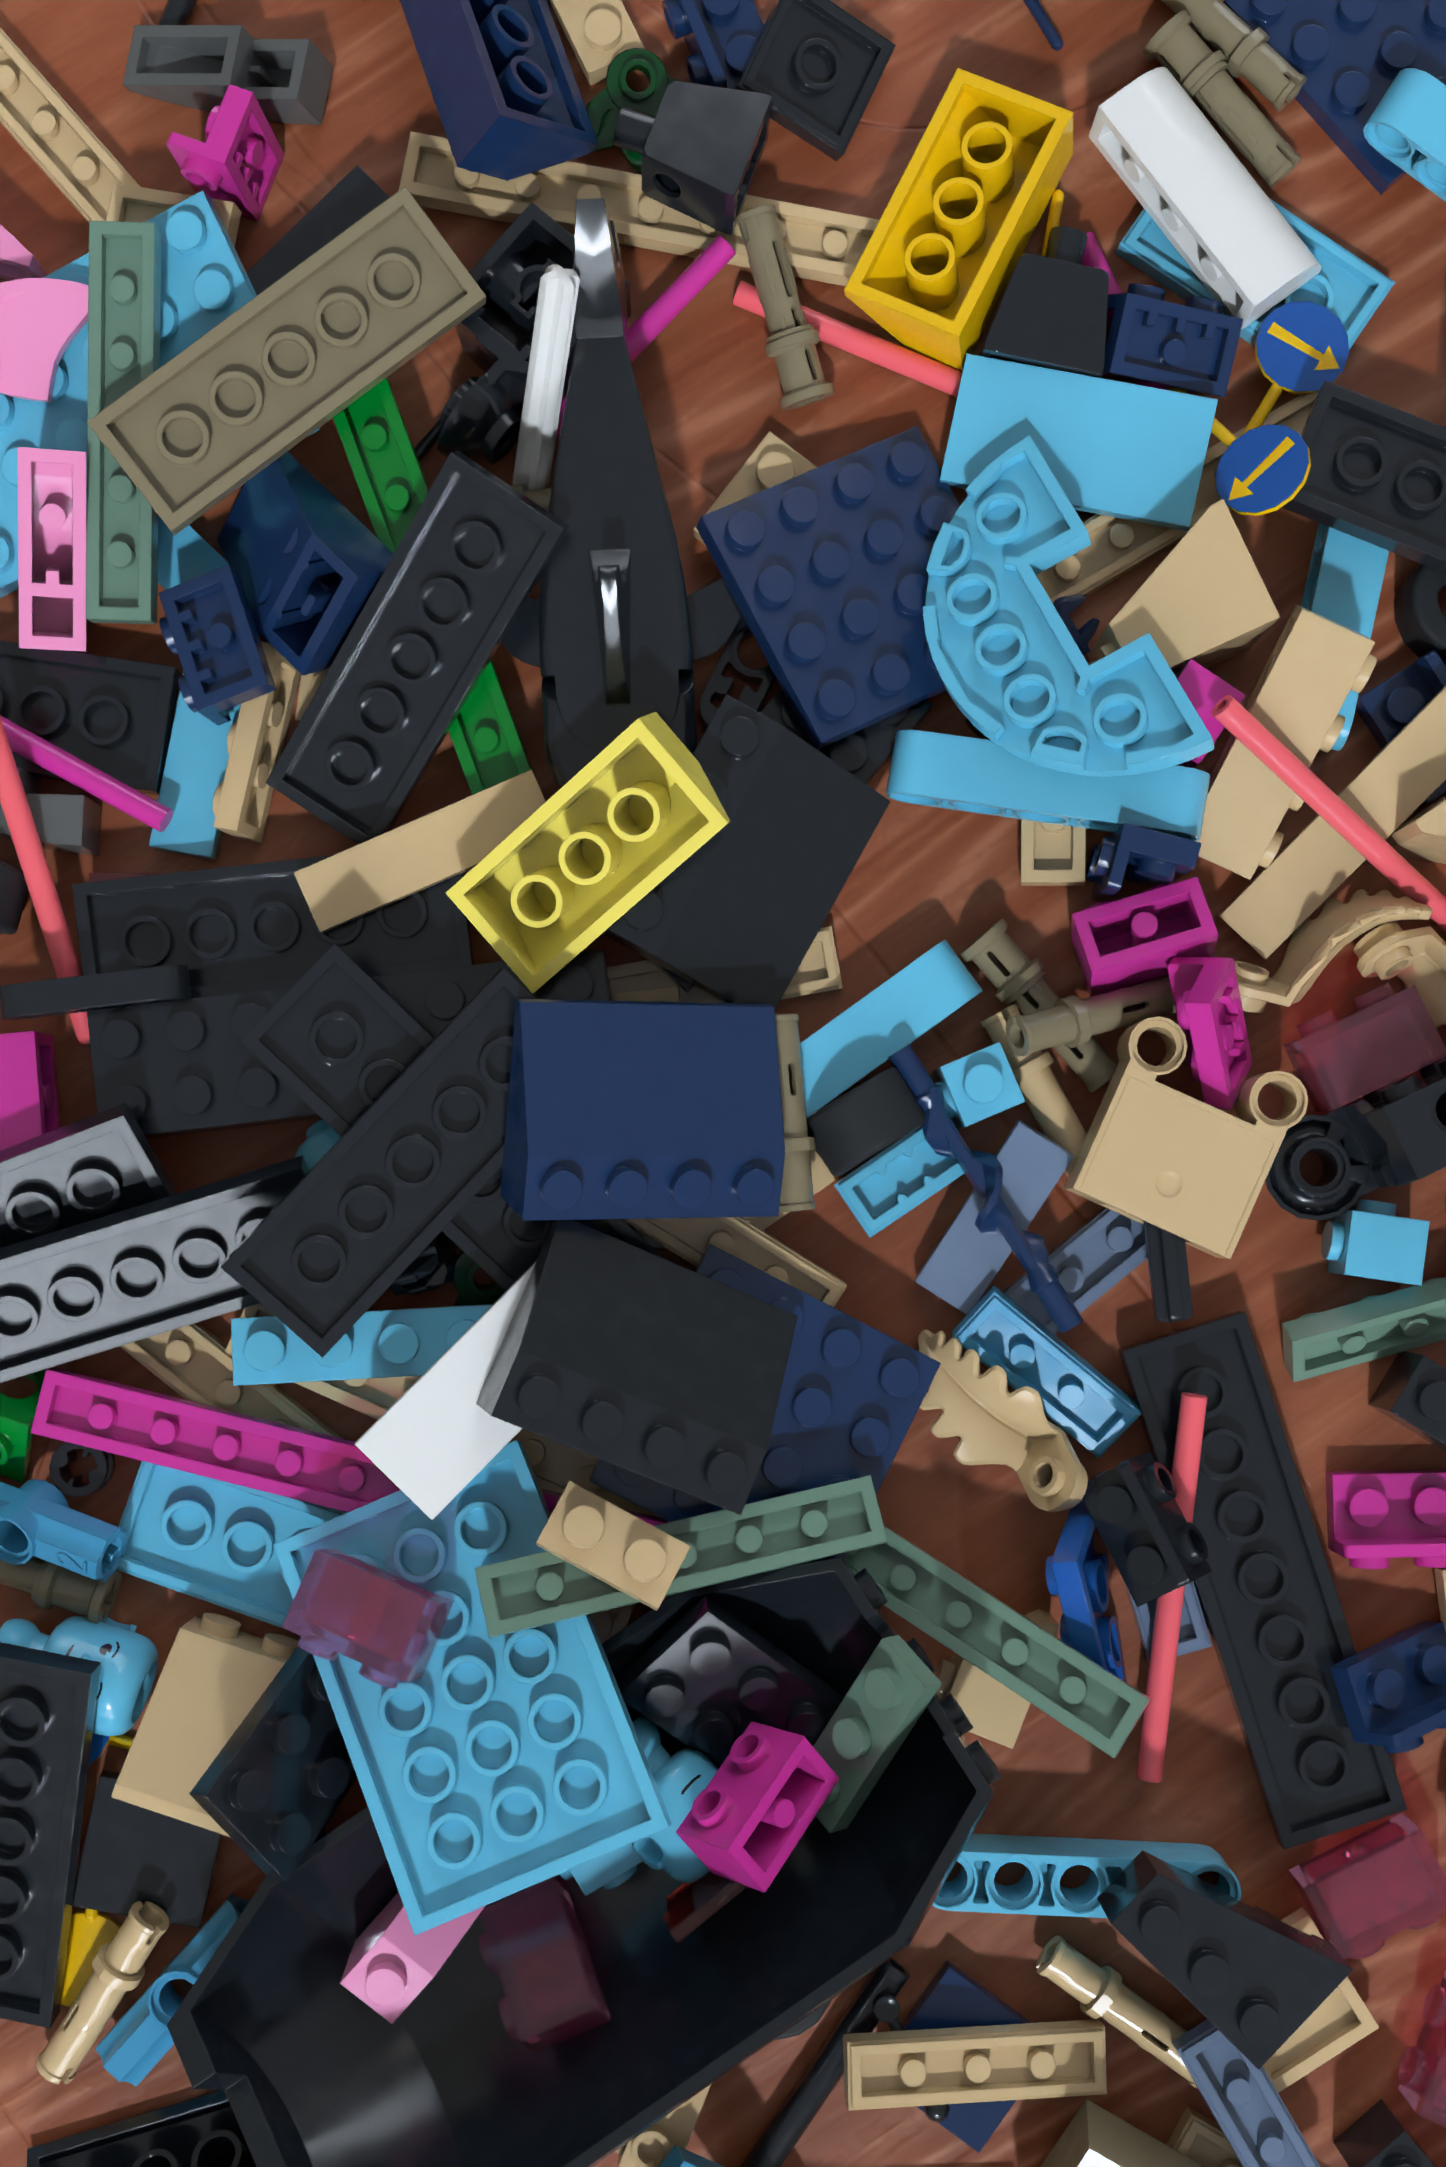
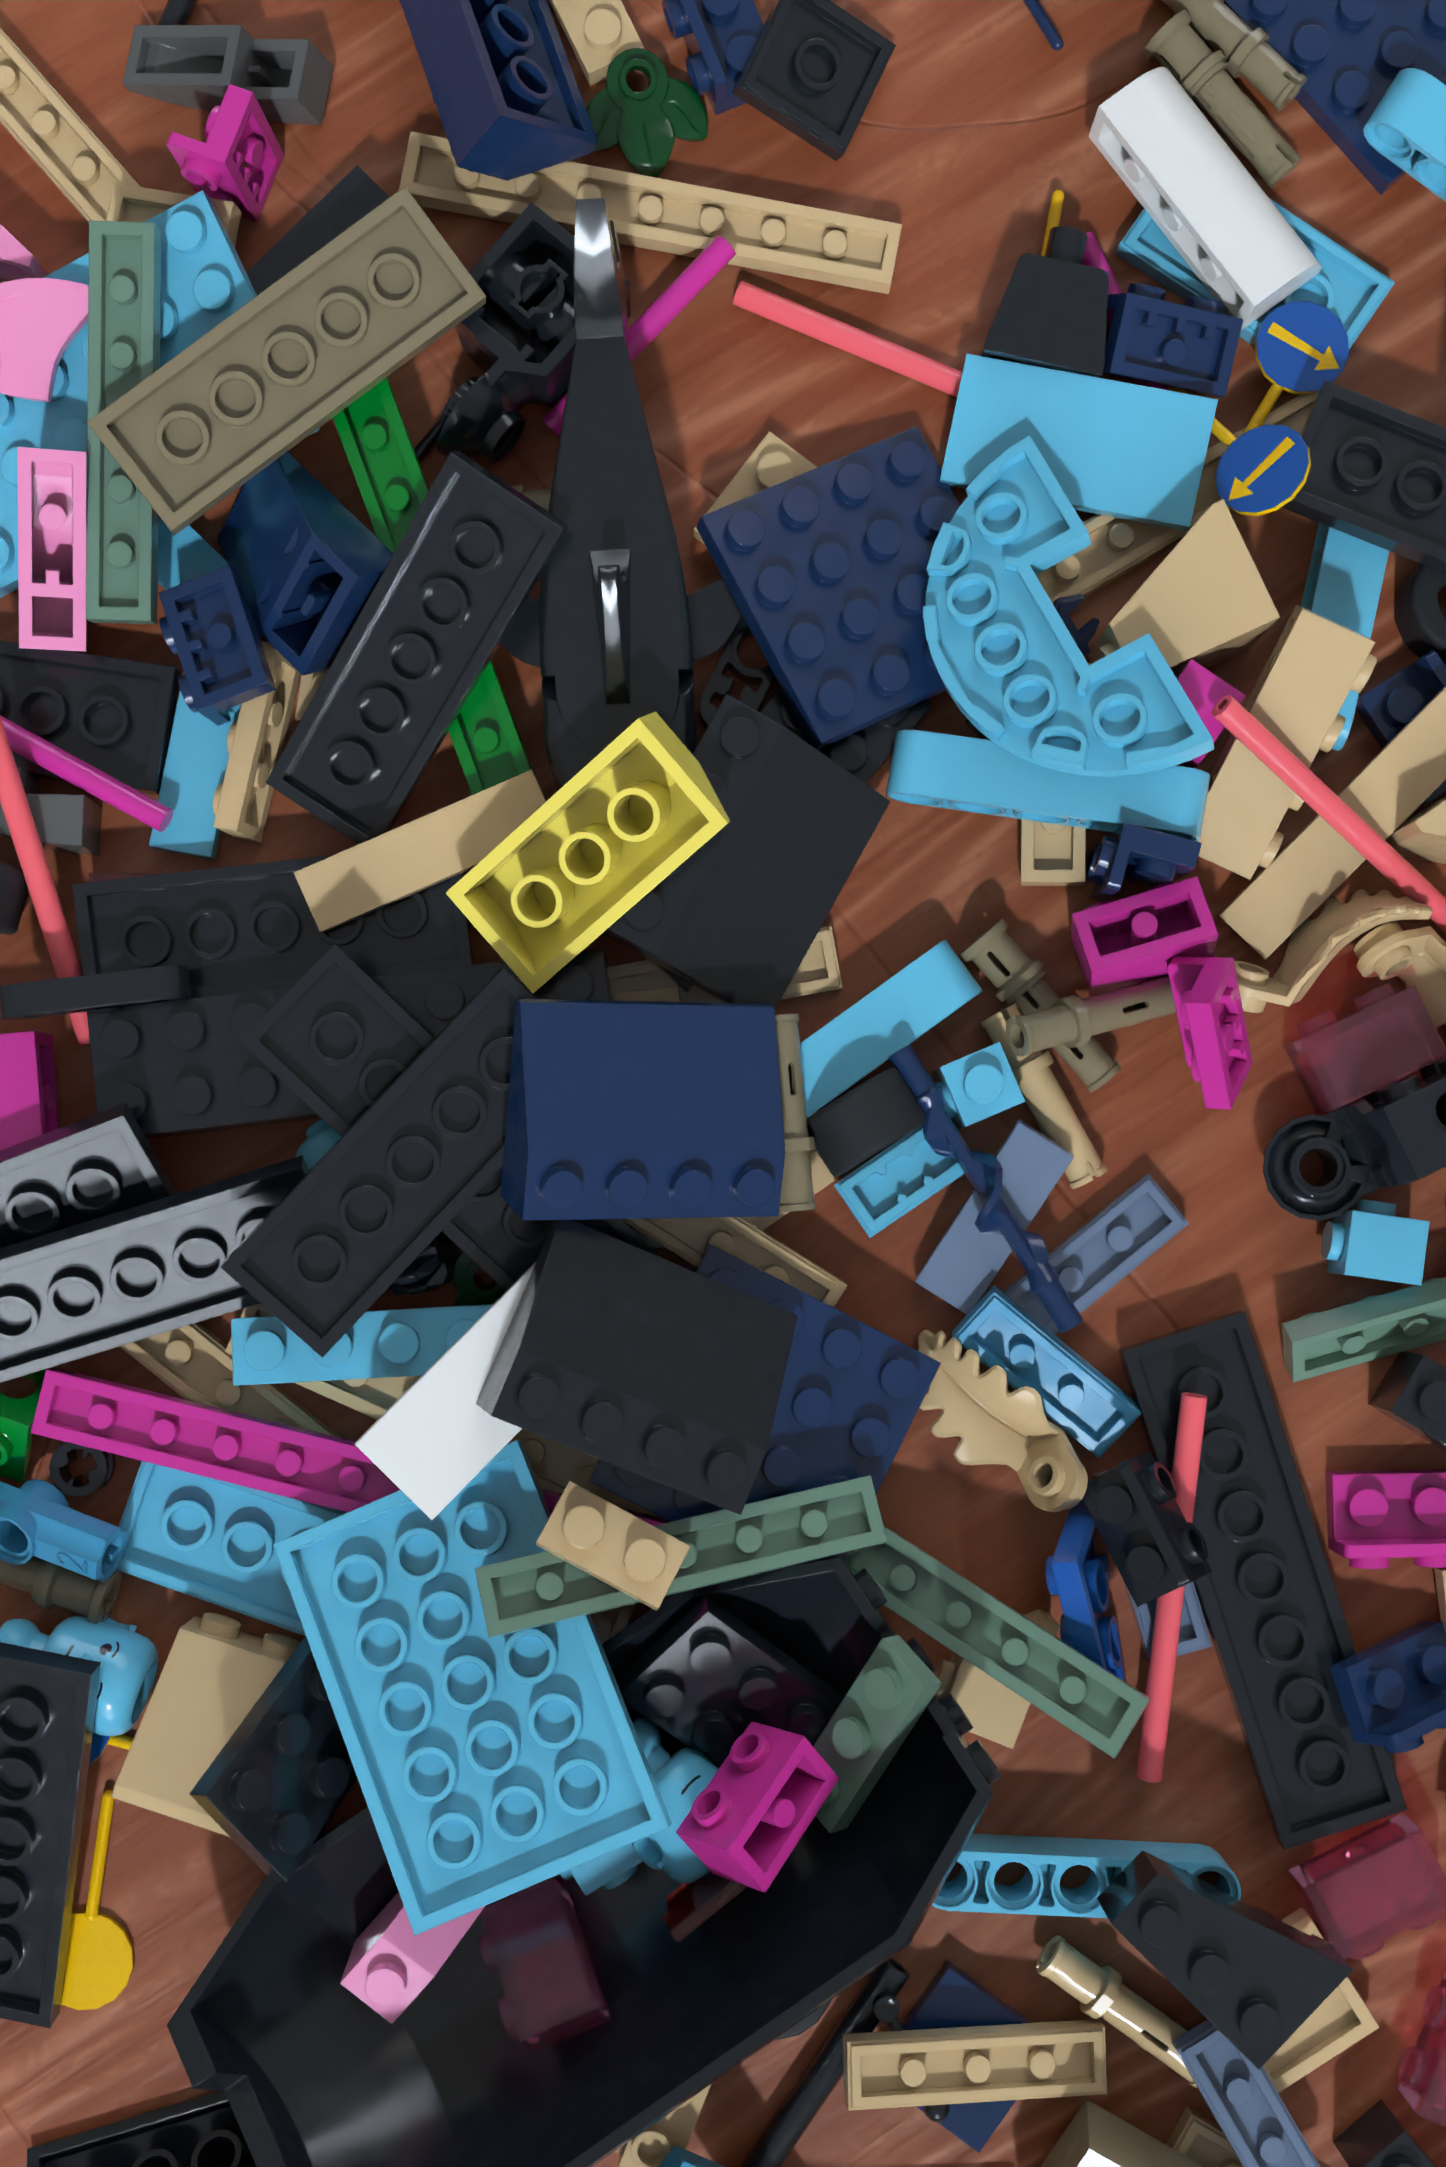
(116, 1970): tan pin -> none
(142, 2032): dark azure piece -> none
(144, 1858): black tile -> none
(367, 1617): clear pink brick -> none
(546, 376): white axle -> none
(699, 149): black torso -> none
(791, 338): dark tan pin -> none
(962, 216): yellow slope -> none
(1179, 1161): tan piece -> none

